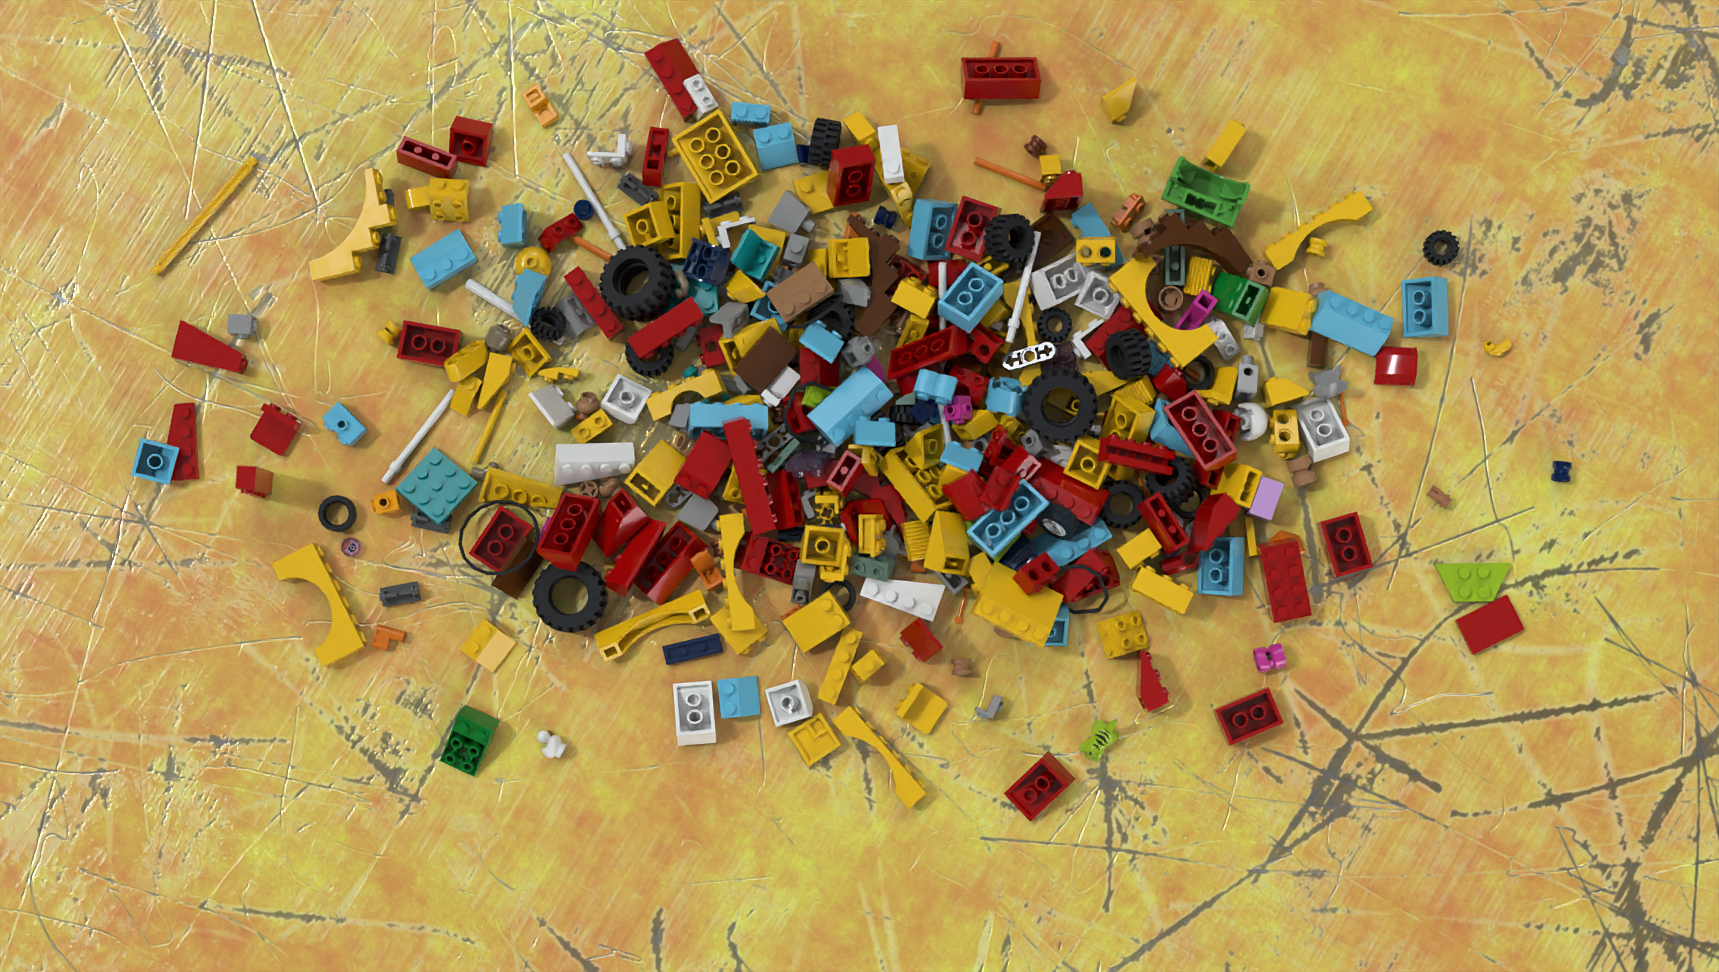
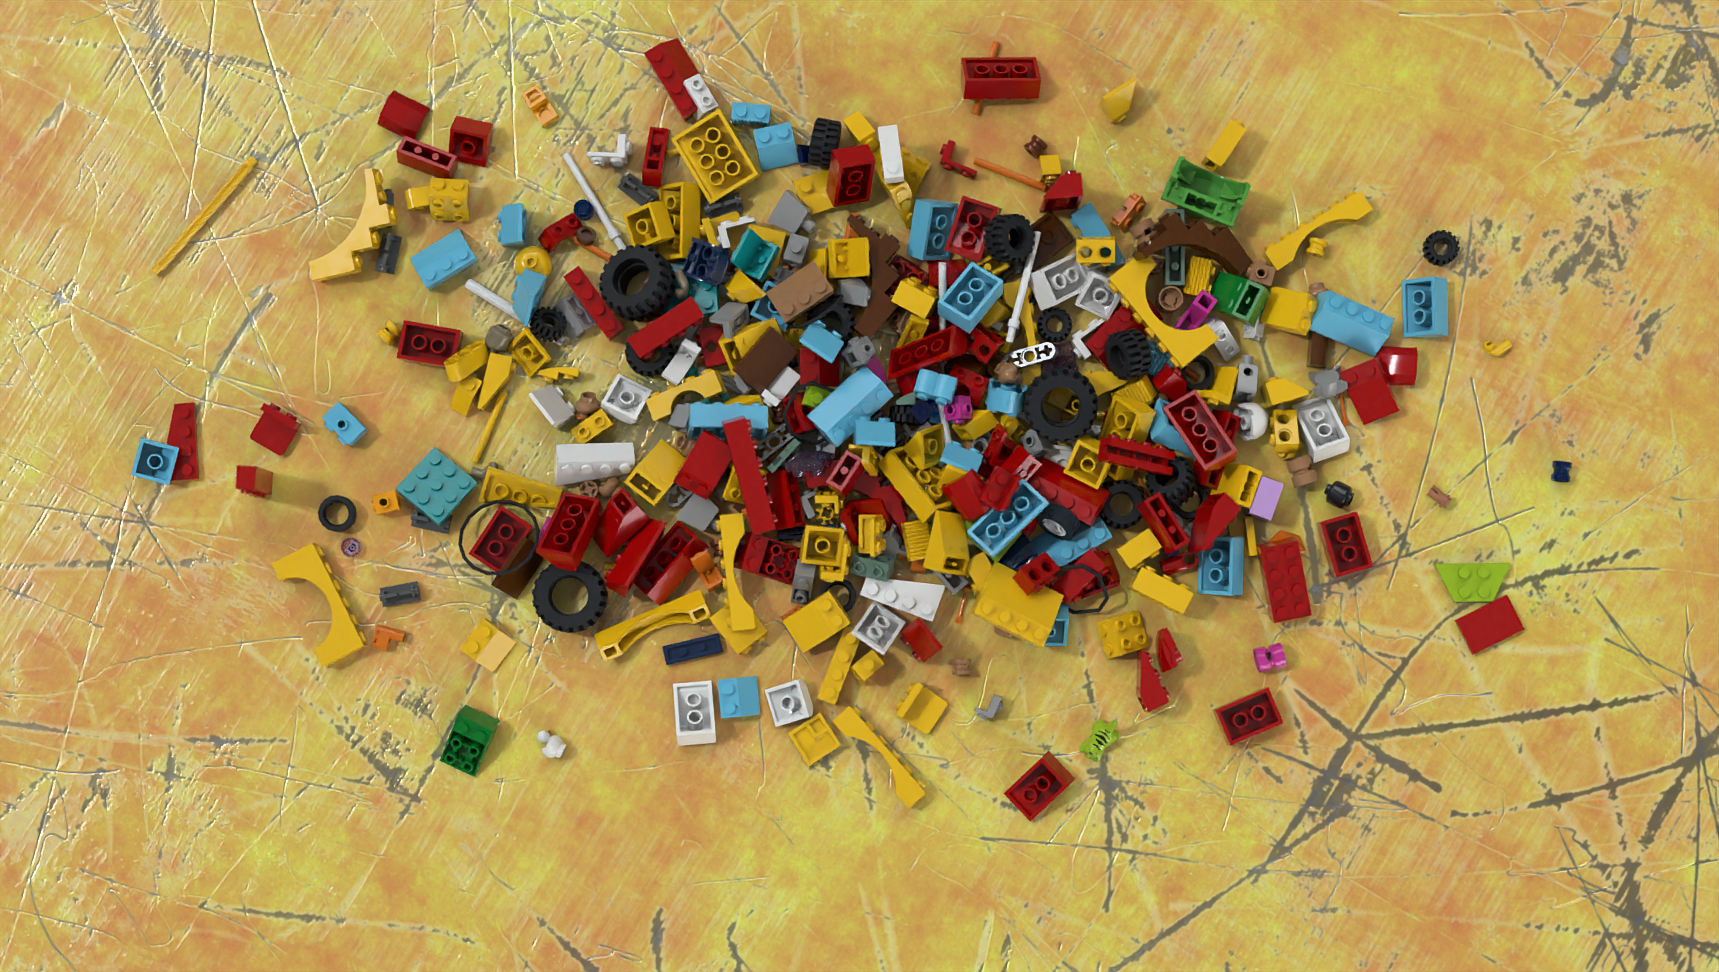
(202, 349): red slope -> none
(242, 325): light grey brick -> none
(396, 465): white bar -> none
(402, 115): none -> red slope
(586, 236): none -> reddish brown tile
(681, 362): none -> white bracket
(878, 627): none -> white slope
(881, 216): clear blue wheel -> none
(946, 152): none -> red bracket
(1008, 373): none -> medium nougat animal
(1166, 651): none -> red slope
(1339, 494): none -> black head
(1370, 391): none -> red slope

